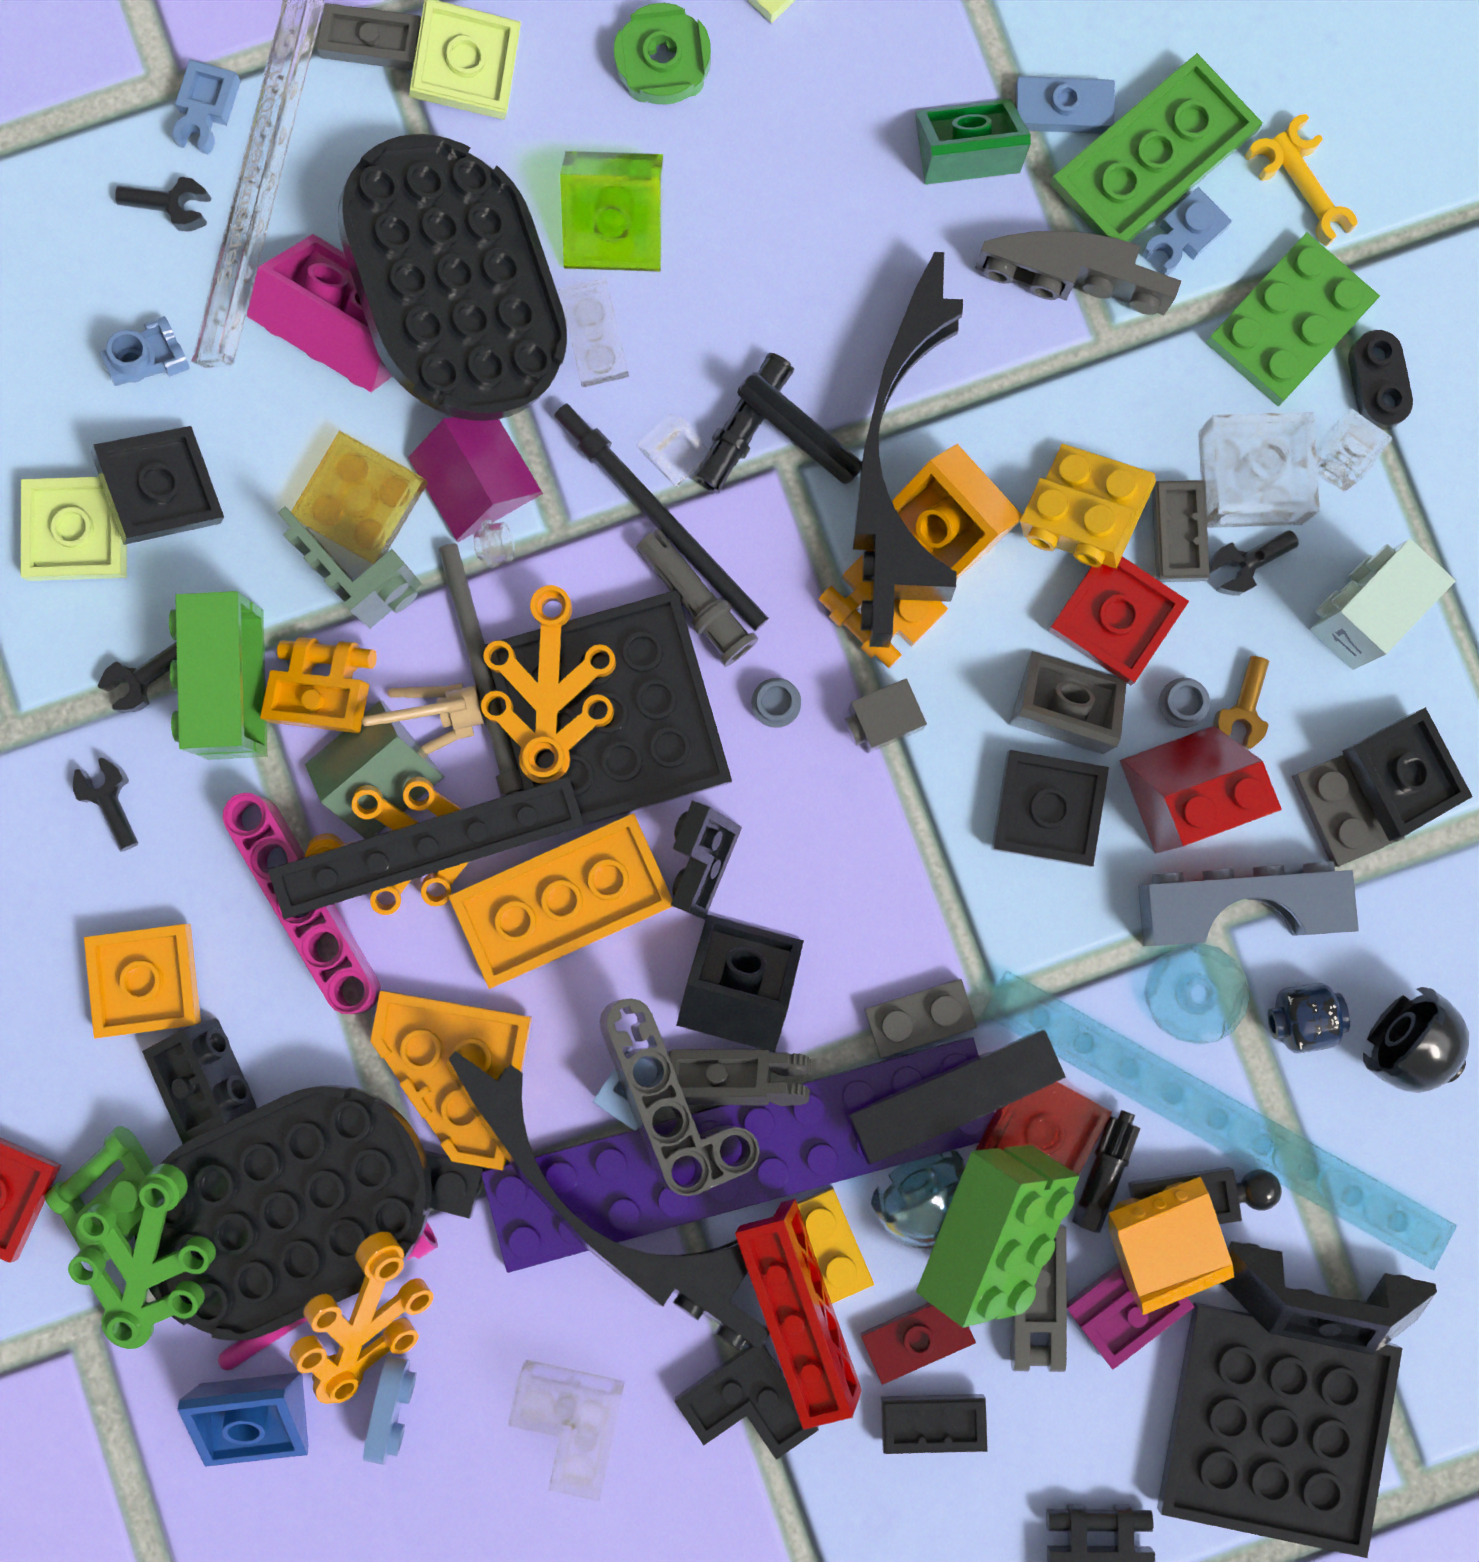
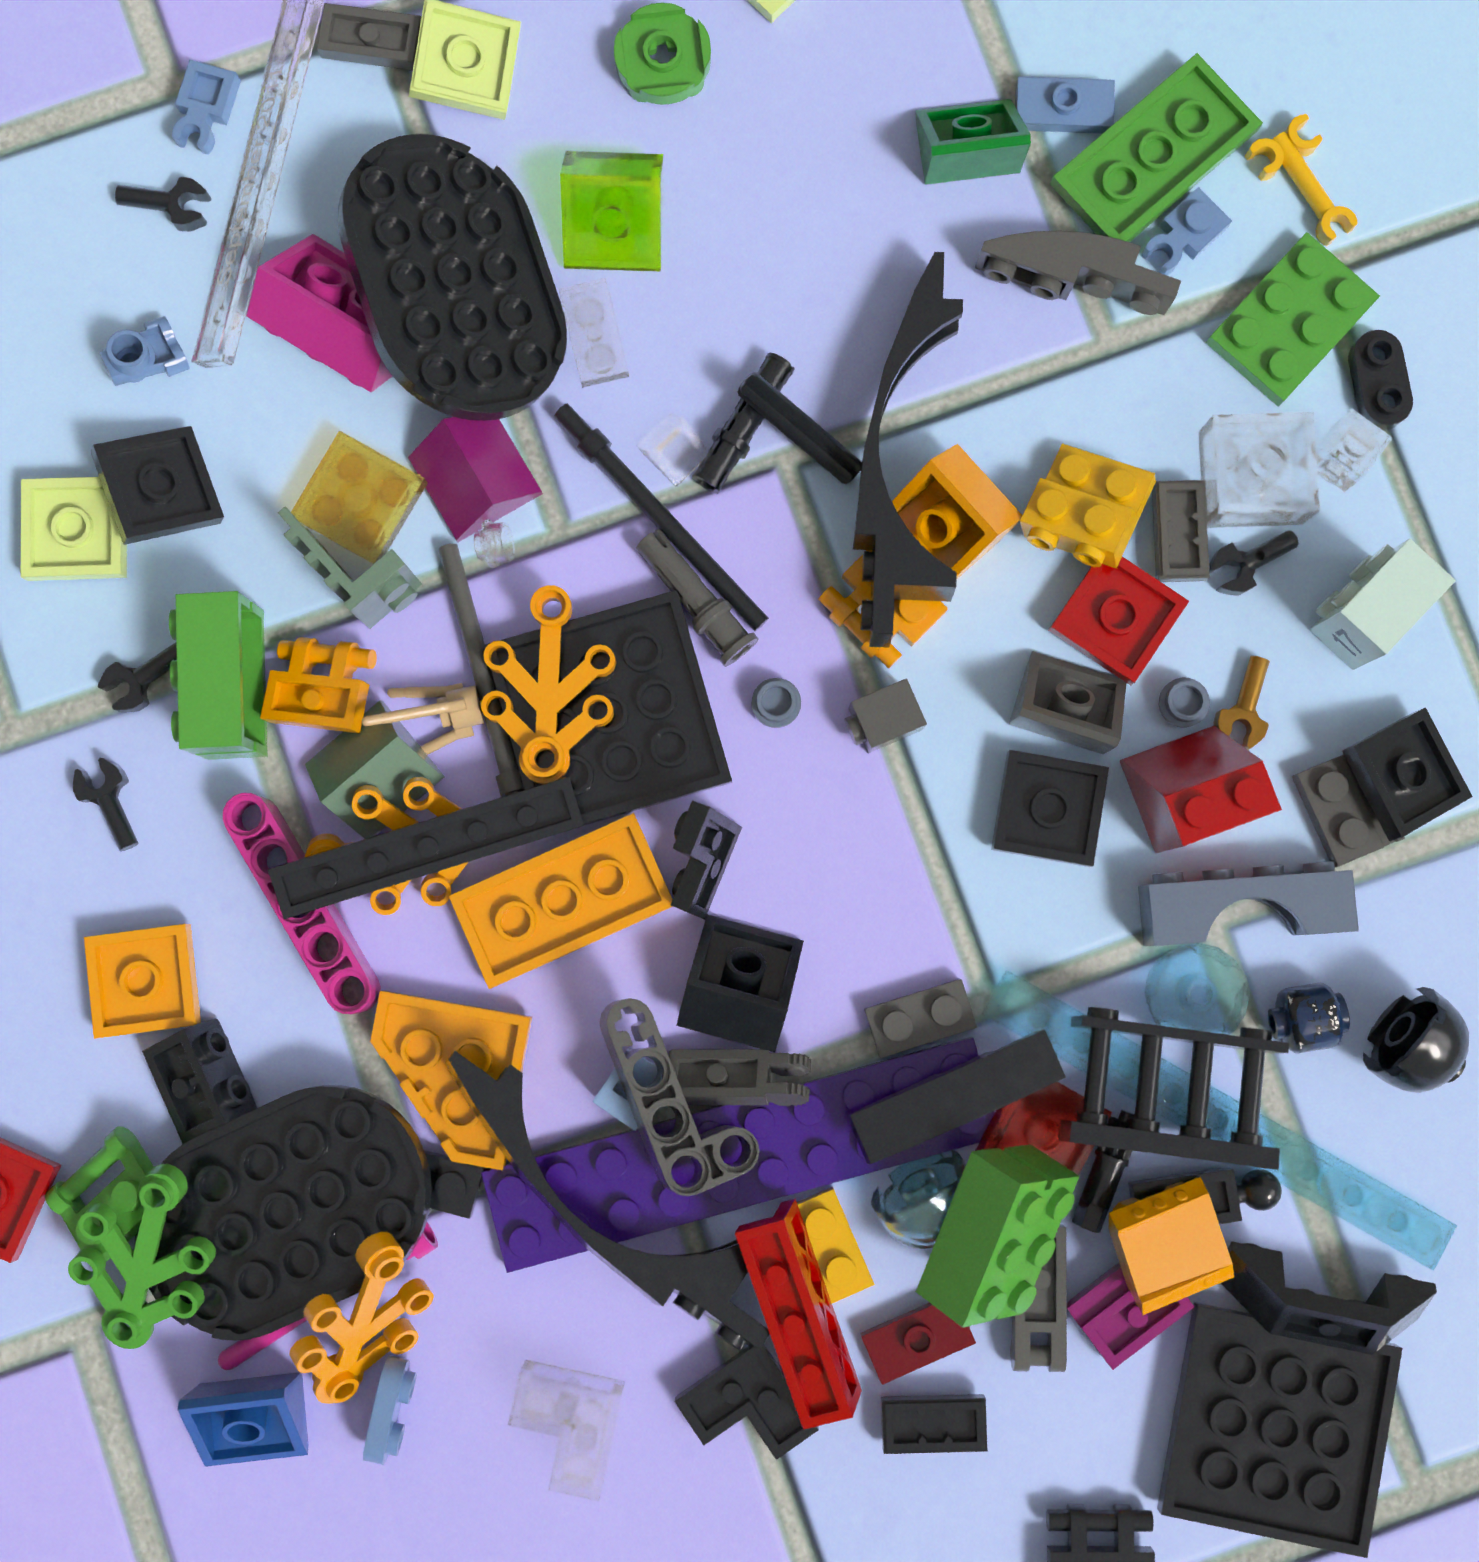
(1143, 1131): none -> black fence

